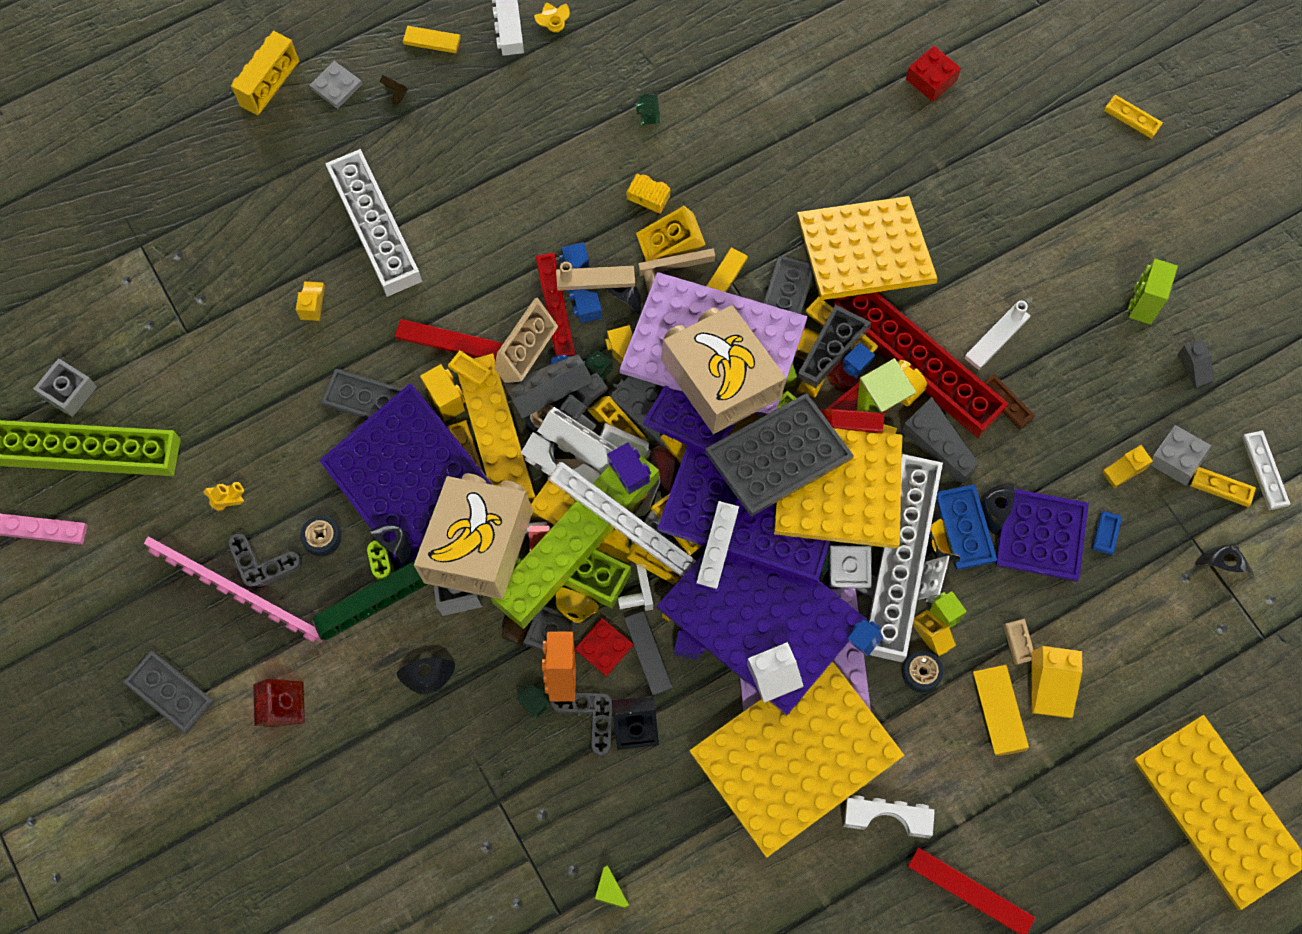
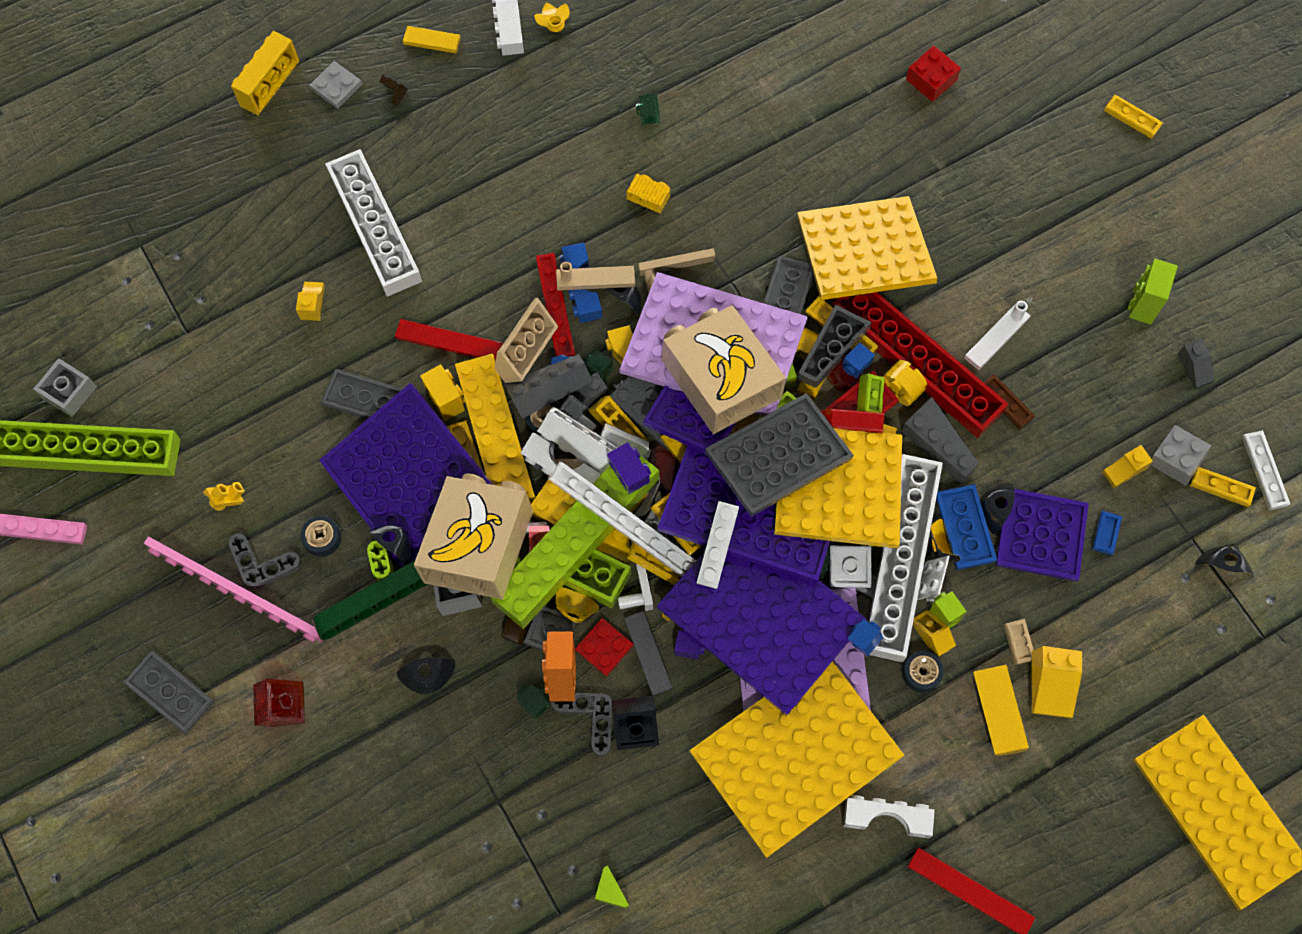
(470, 369): yellow tile -> none
(671, 236): yellow slope -> none
(728, 270): yellow tile -> none
(775, 672): white slope -> none
(887, 385): yellowish green tile -> none

